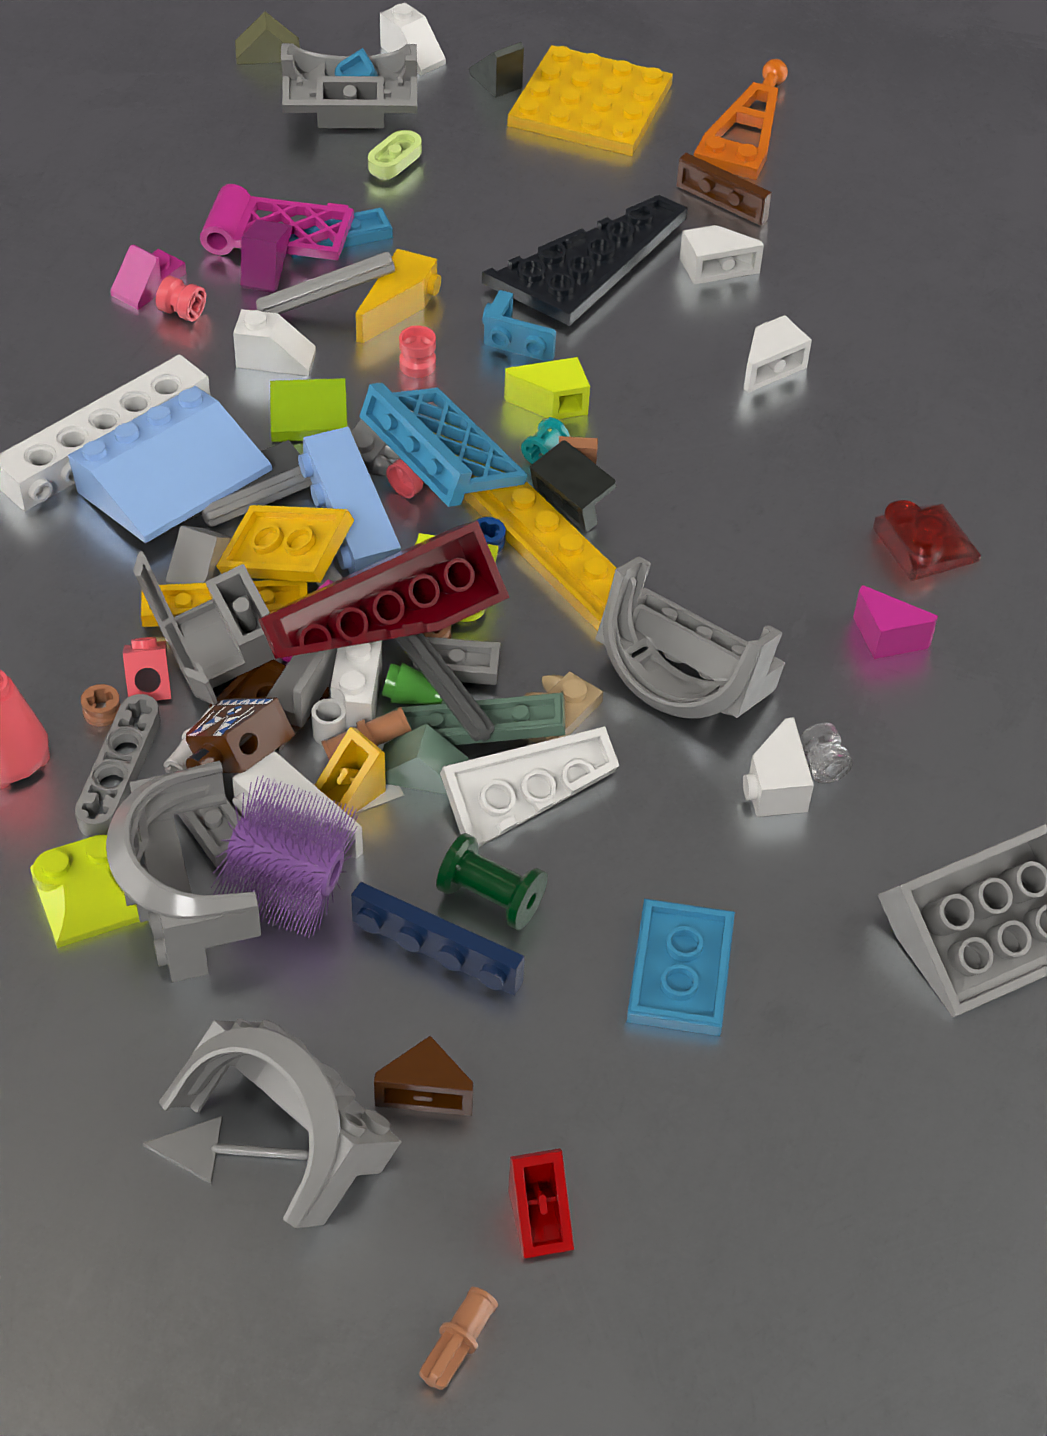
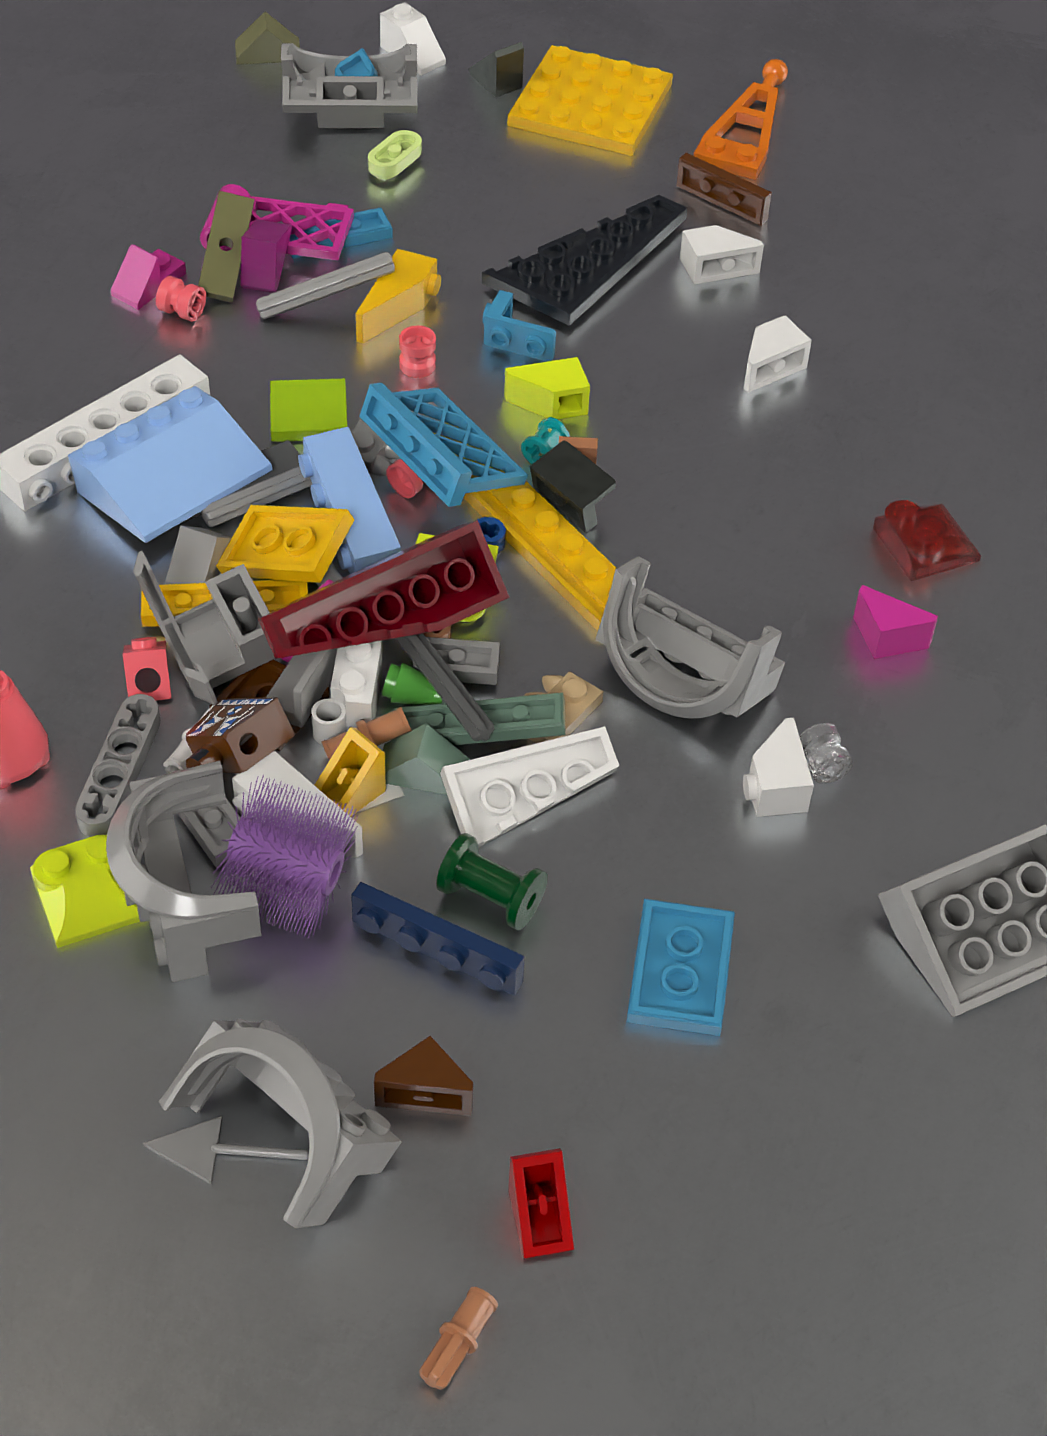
(100, 694): nougat bush -> none
(228, 226): none -> olive tile
(271, 344): white slope -> none

